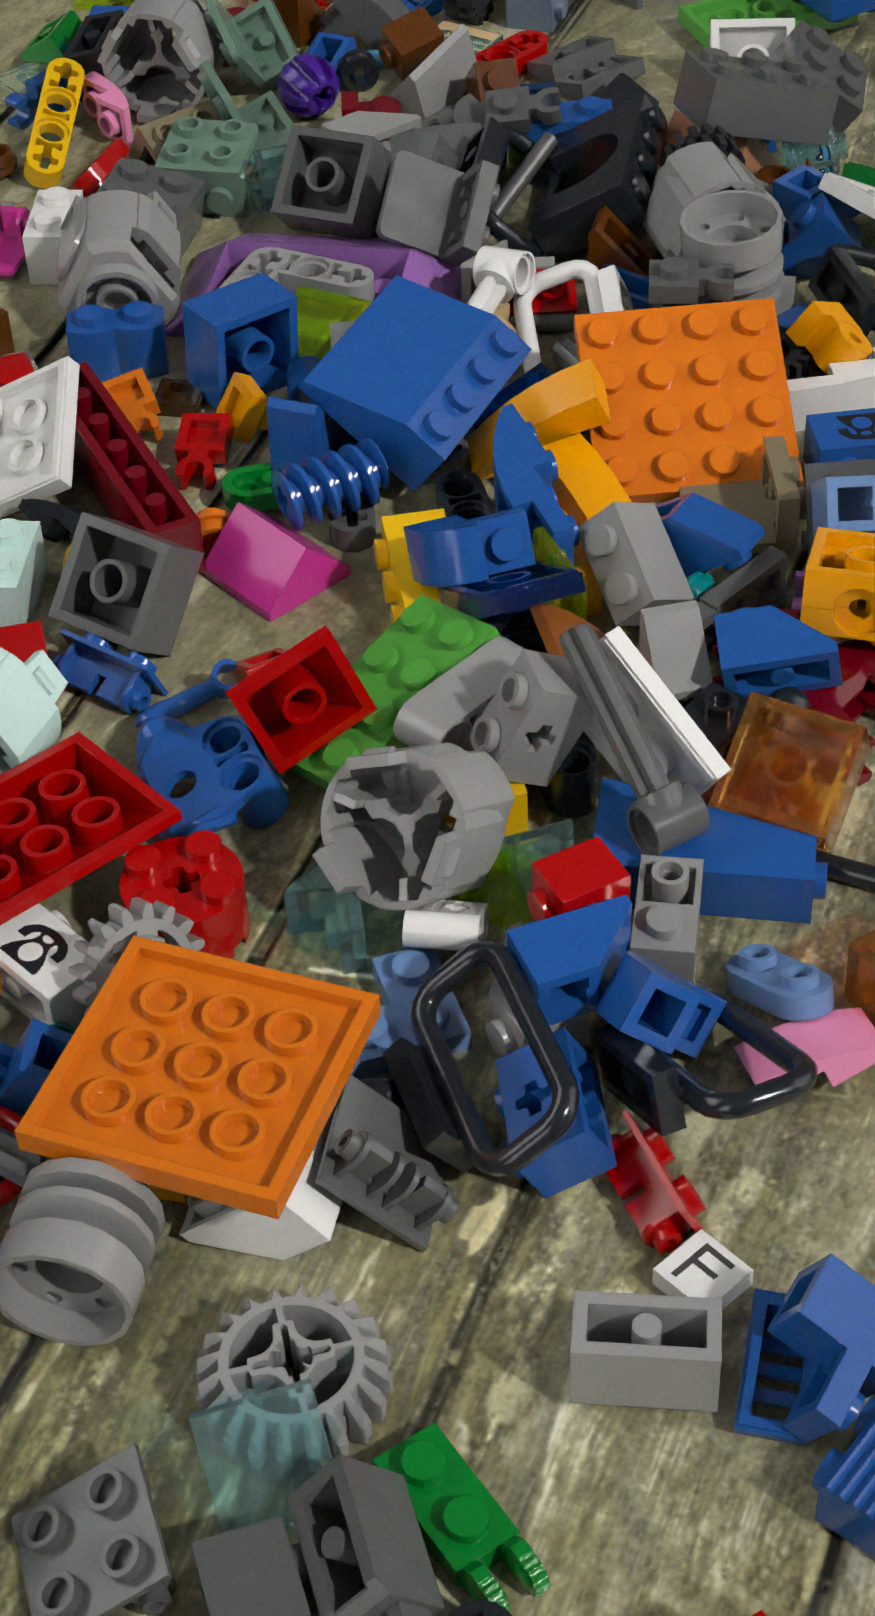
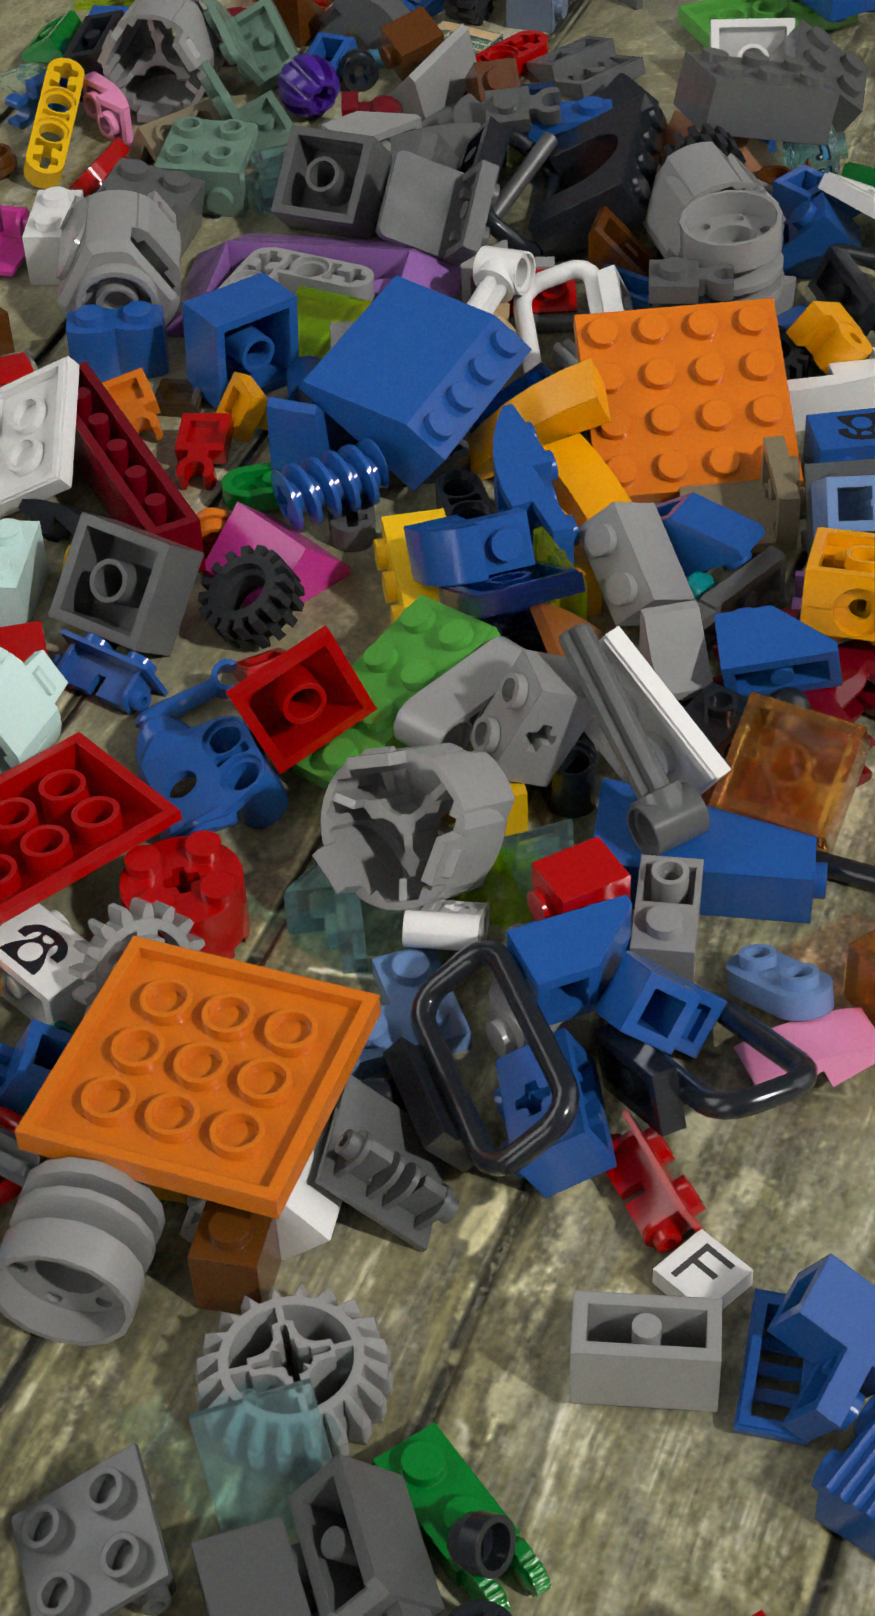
(233, 1258): none -> reddish brown brick
(267, 613): none -> black tyre
(482, 1543): none -> black hinge

